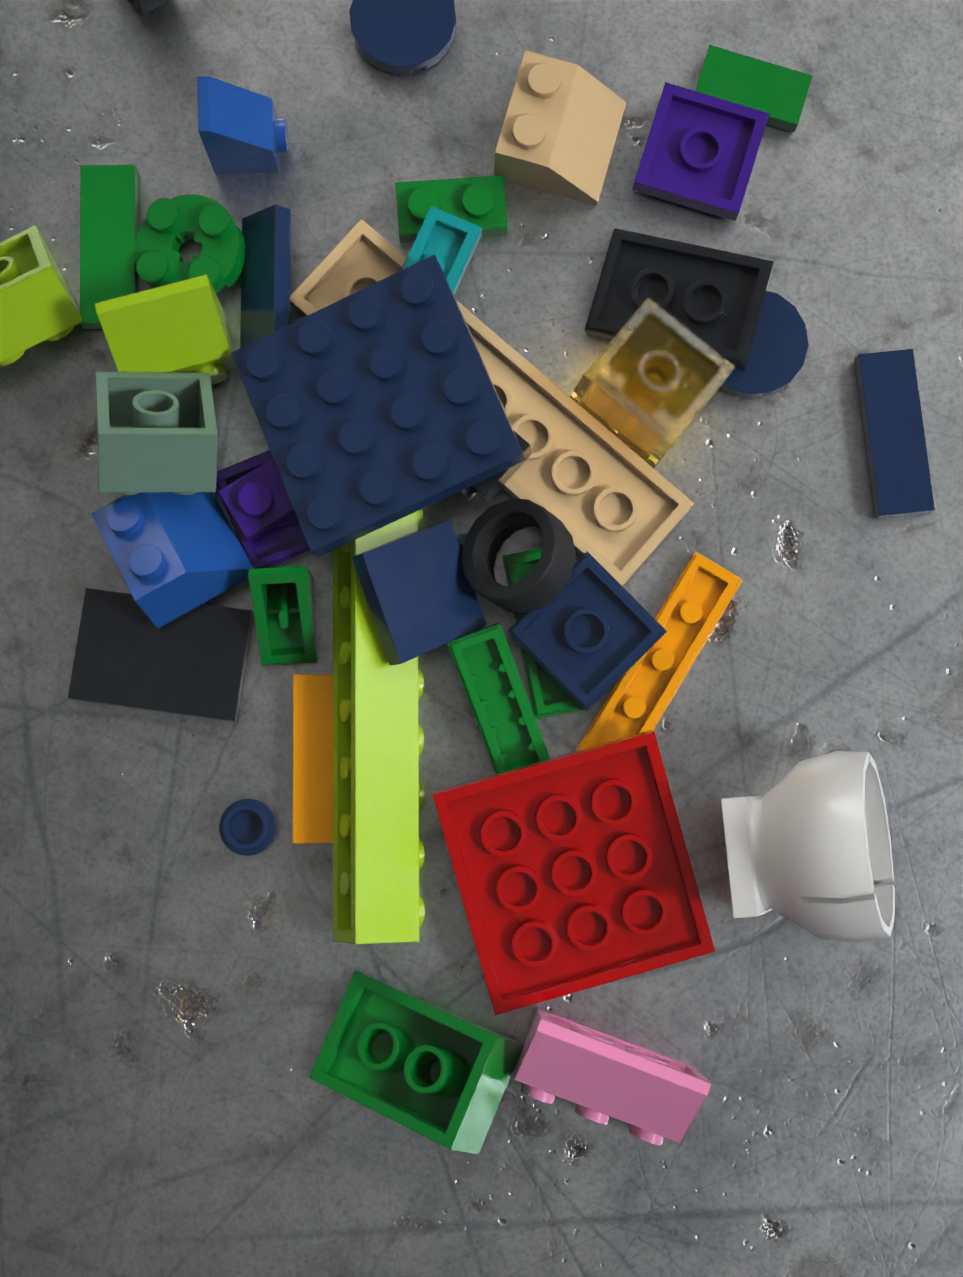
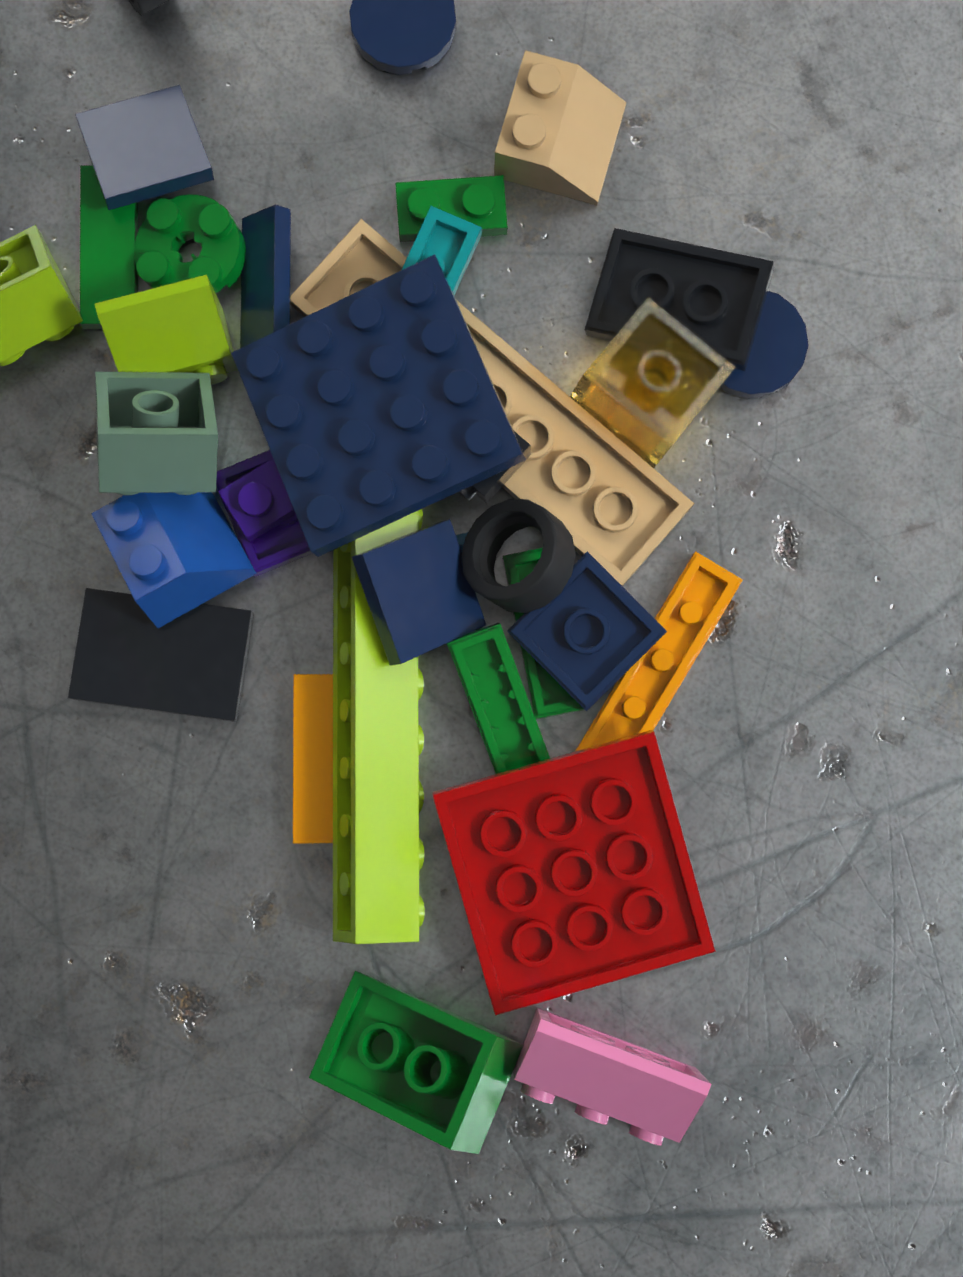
(144, 147): none -> tile
(239, 128): blue slope -> none
(247, 827): dark blue plate -> none
(284, 614): green slope -> none
(700, 151): dark purple plate -> none
(755, 85): green tile -> none
(815, 849): white plate -> none
(894, 434): dark blue tile -> none

